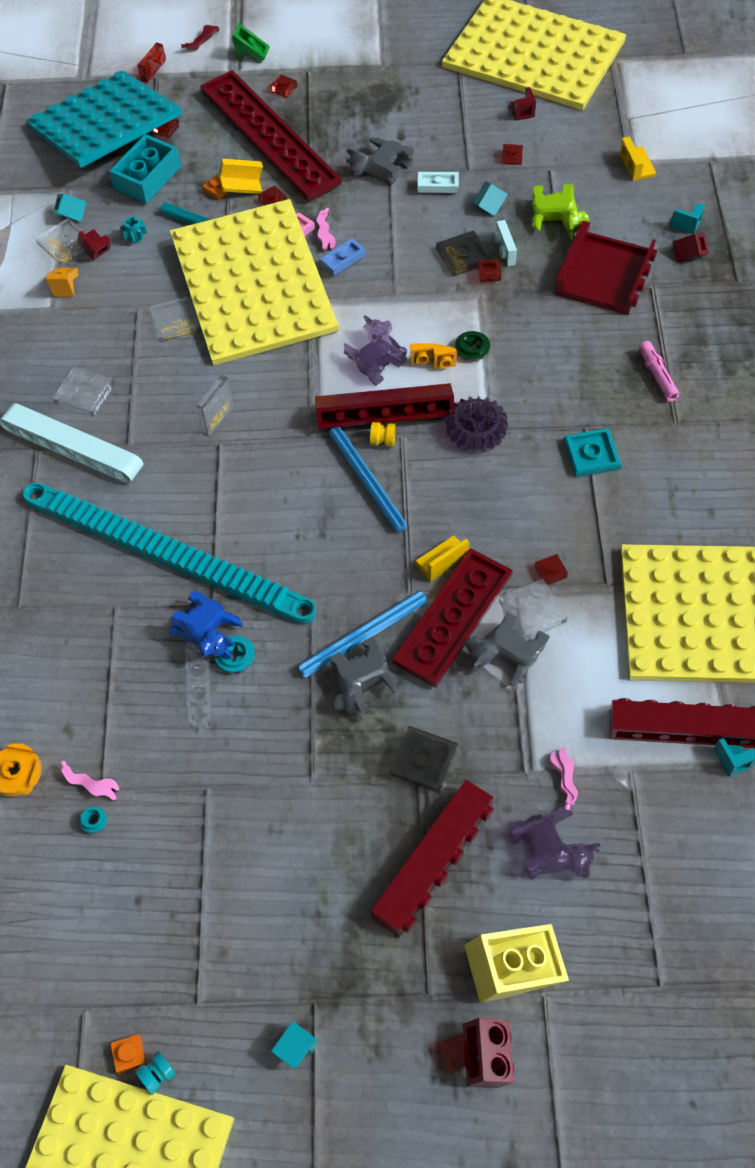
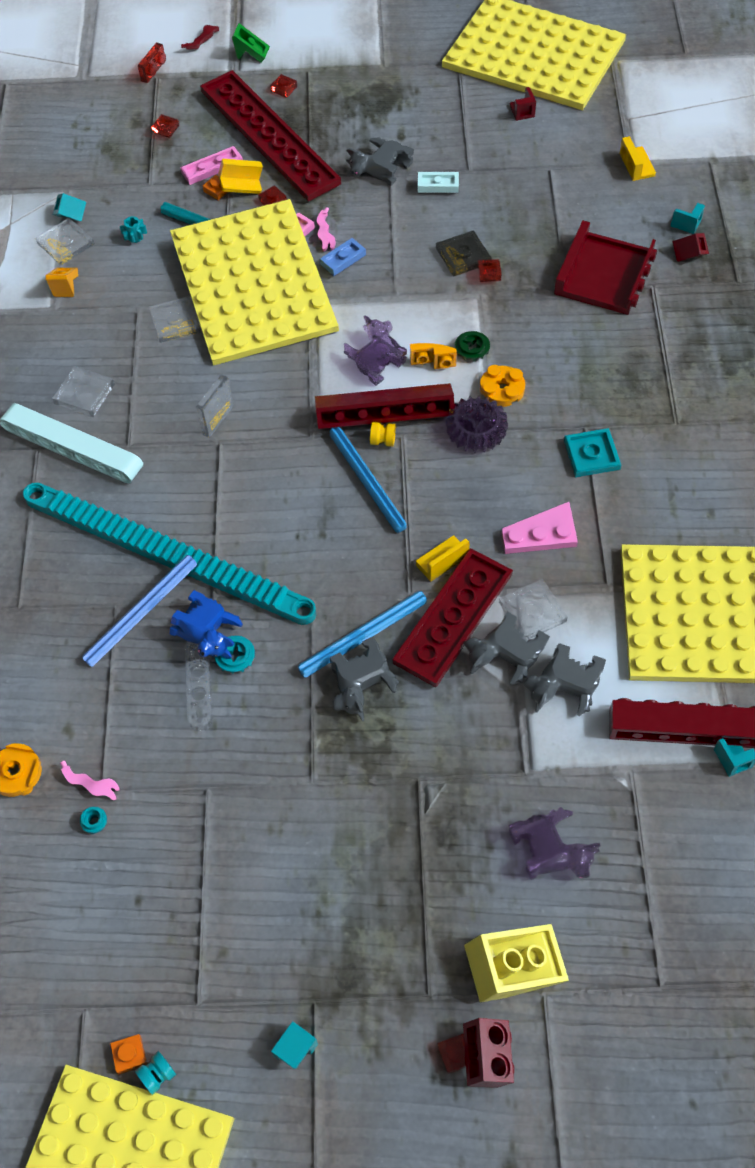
(93, 243): dark red panel -> none
(103, 118): teal plate -> none
(139, 610): none -> medium blue axle
(145, 168): teal brick -> none
(208, 166): none -> bright pink tile
(423, 759): clear smoke plate -> none
(432, 858): dark red brick -> none
(490, 198): panel -> none
(502, 375): none -> light orange plate
(506, 245): light aqua plate -> none
(512, 154): clear red plate -> none
(541, 532): none -> bright pink wing
(551, 569): clear red plate -> none
(557, 207): lime animal -> none
(565, 768): bright pink hair -> none
(566, 676): none -> dark grey animal
(655, 364): bright pink pin -> none

